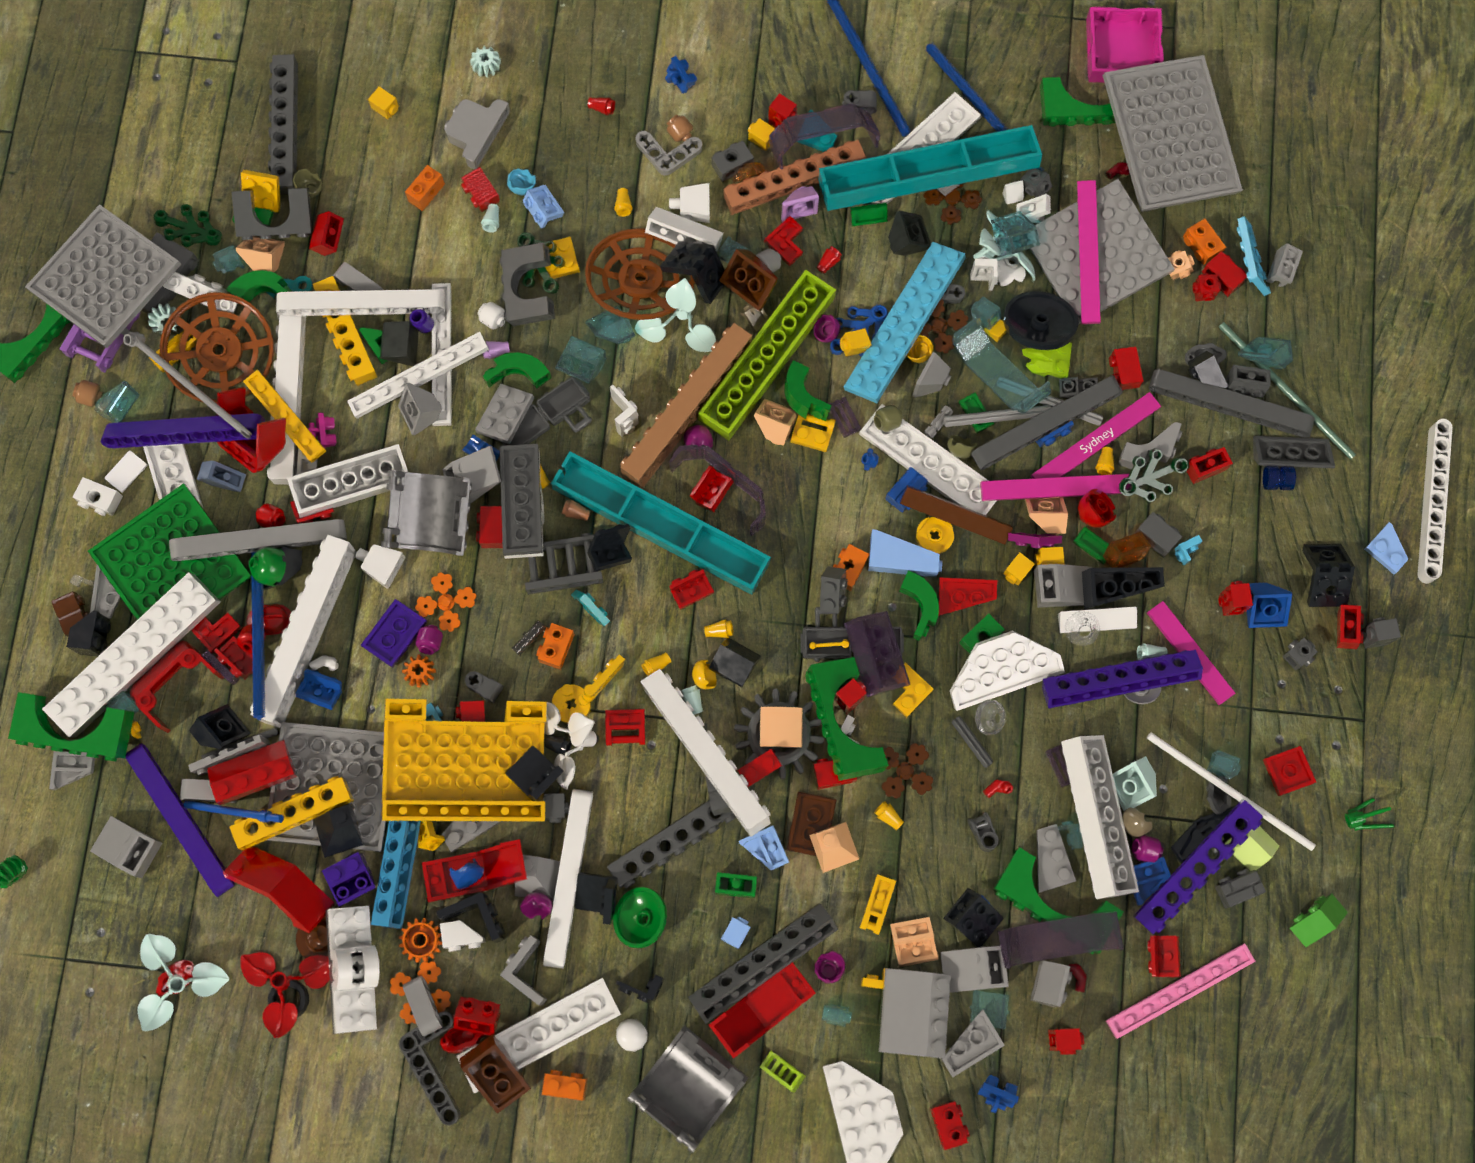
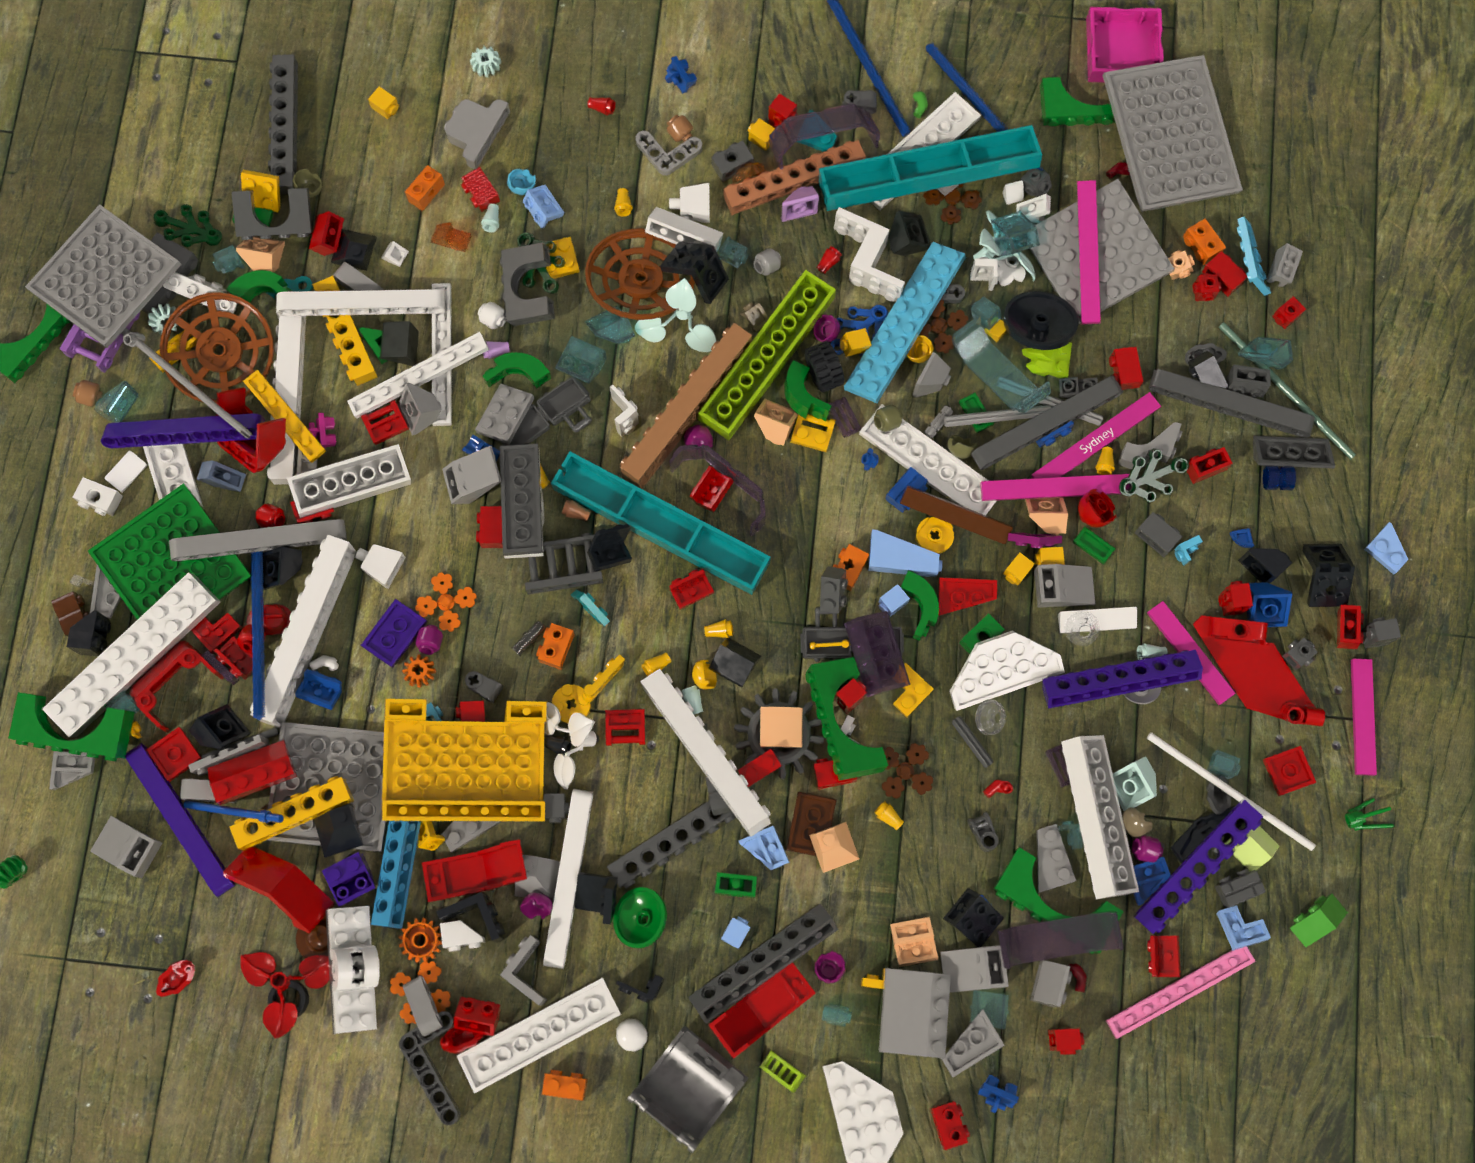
(174, 754): none -> red plate
(206, 979): light aqua plant -> none
(268, 566): green cylinder -> none
(354, 249): none -> black slope
(386, 427): none -> red plate
(395, 254): none -> white slope
(421, 321): dark purple brick -> none
(427, 512): flat silver hinge -> none
(451, 238): none -> clear orange slope
(466, 875): blue hair -> none
(494, 1073): reddish brown slope -> none
(533, 773): black bracket -> none
(749, 278): reddish brown slope -> none
(781, 240): red plate -> none
(824, 366): none -> black tyre
(869, 214): green tile -> none
(874, 241): none -> white bracket
(878, 903): yellow plate -> none
(893, 600): none -> light blue brick
(920, 98): none -> bright green arm
(1114, 584): black wedge -> none
(1127, 550): clear orange brick -> none
(1238, 932): none -> light blue plate
(1242, 538): none -> blue tile
(1257, 669): none -> red panel
(1265, 563): none -> black slope
(1288, 312): none -> red brick
(1363, 717): none -> dark pink tile
(1430, 508): white beam -> none

